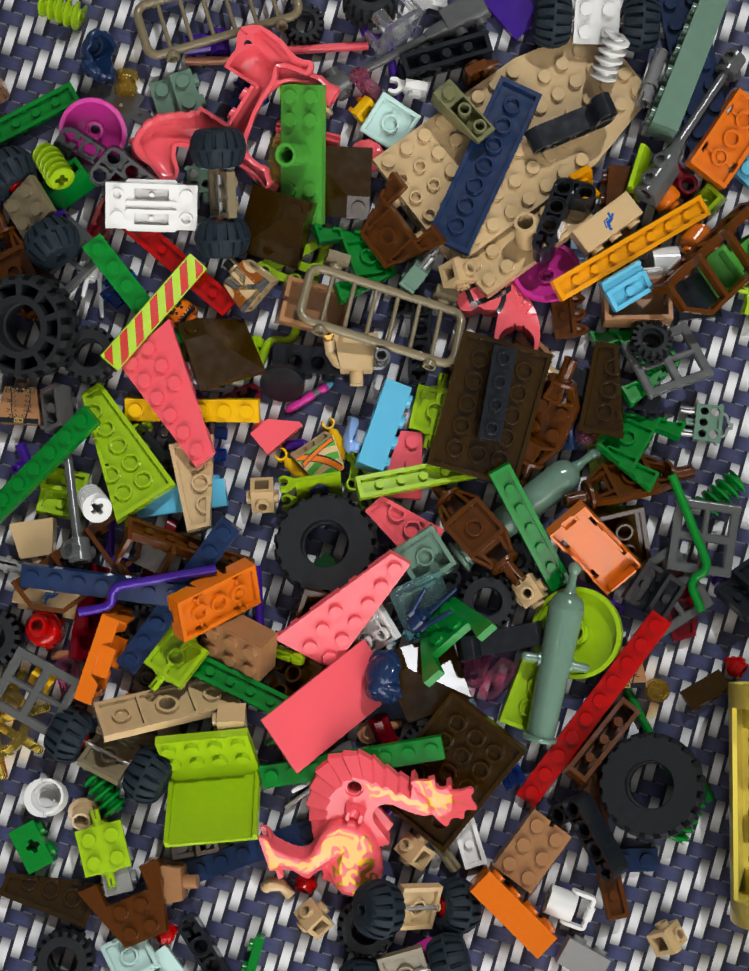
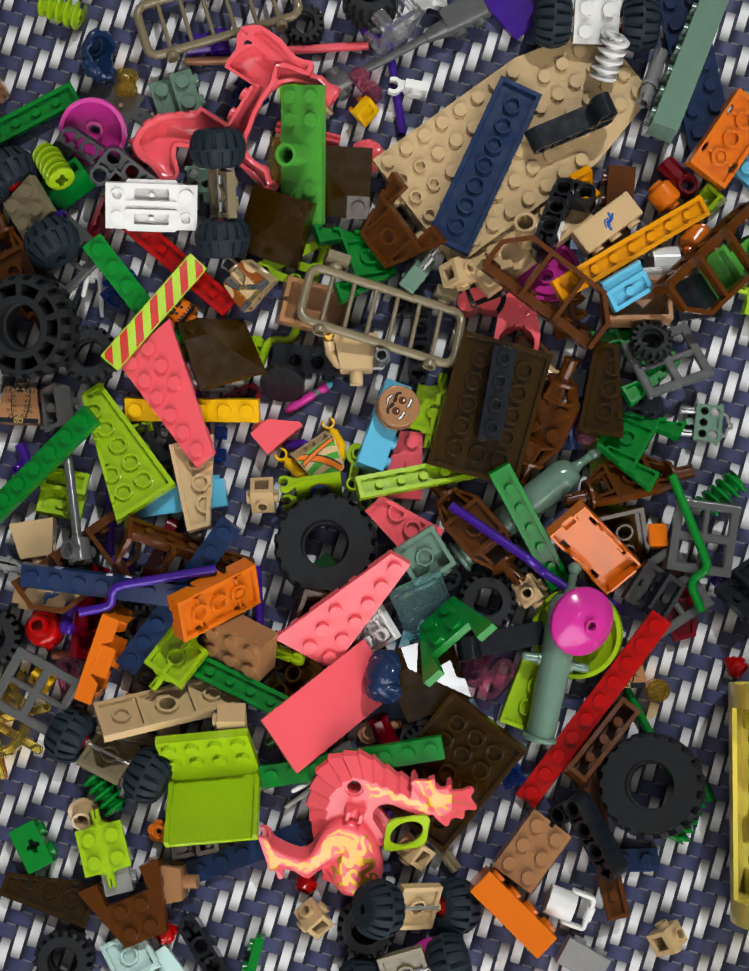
(45, 797): white helmet -> none
(65, 625): none -> dark purple arm
(94, 503): white piece -> none
(150, 558): white bracket -> none
(152, 830): none -> orange plate
(274, 884): tan arm -> none
(350, 436): light blue arm -> none
(389, 121): light aqua plate -> none
(390, 846): none -> lime piece
(397, 407): none -> medium nougat head
(419, 618): dark blue plant -> none
(446, 56): black brick -> none
(461, 112): olive slope -> none
(471, 846): white plate -> none
(477, 71): reddish brown plate -> none
(510, 546): none -> dark purple piece
(545, 309): none -> reddish brown plate
(573, 615): none -> dark pink dish
(641, 164): lime slope -> none
(657, 536): none -> orange slope
(665, 164): dark grey bar -> none
(705, 691): dark brown tile -> none

